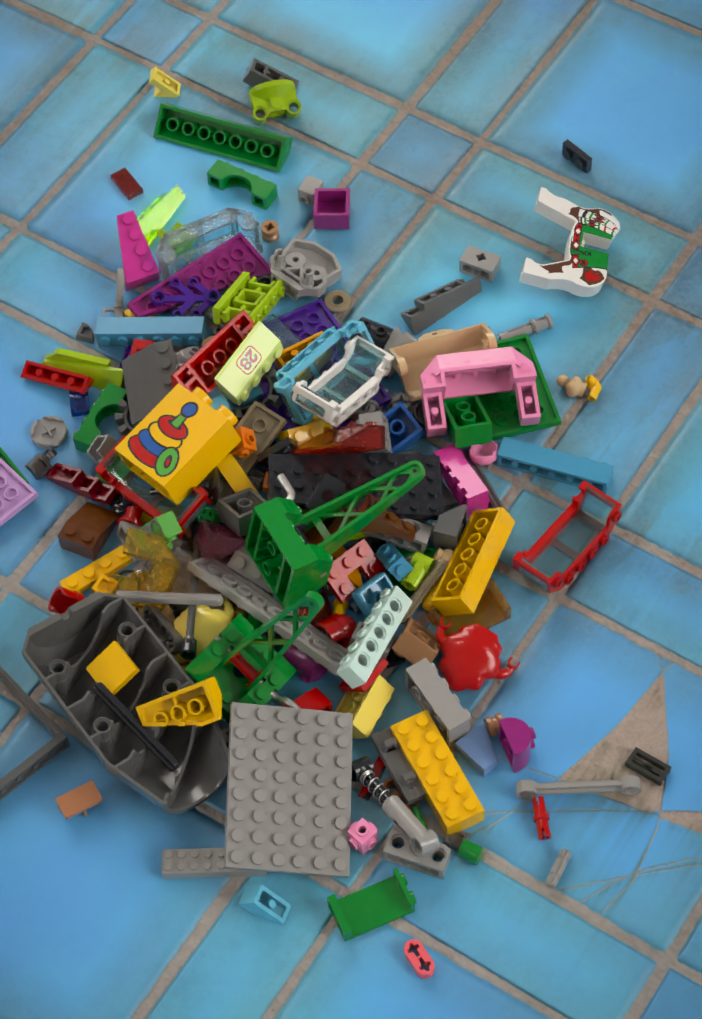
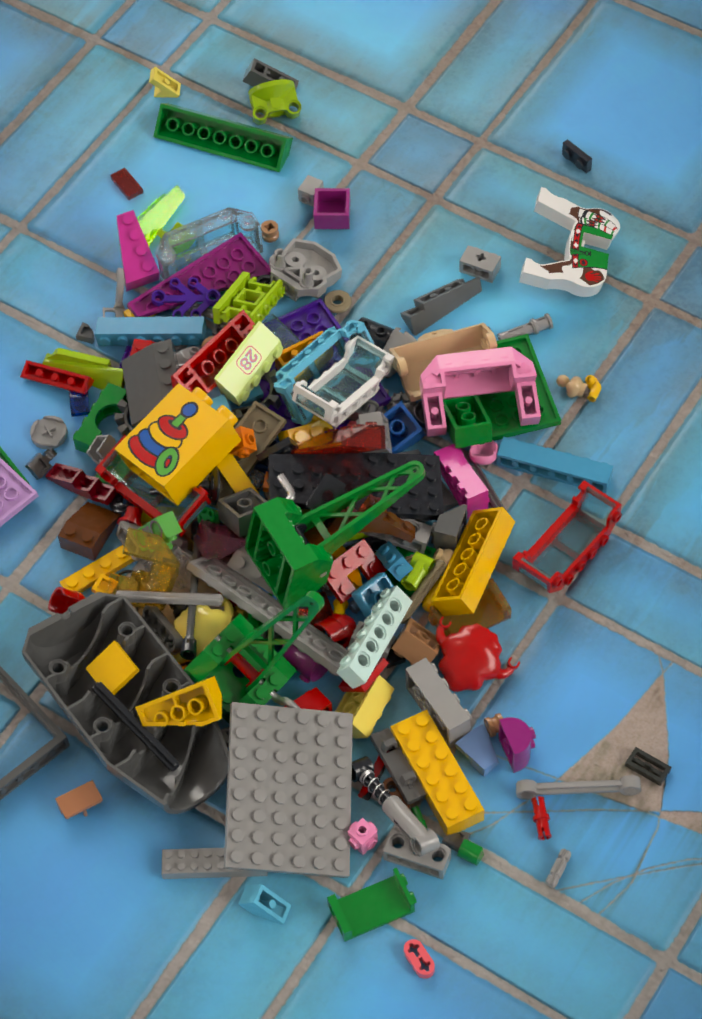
(224, 175): green arch -> none

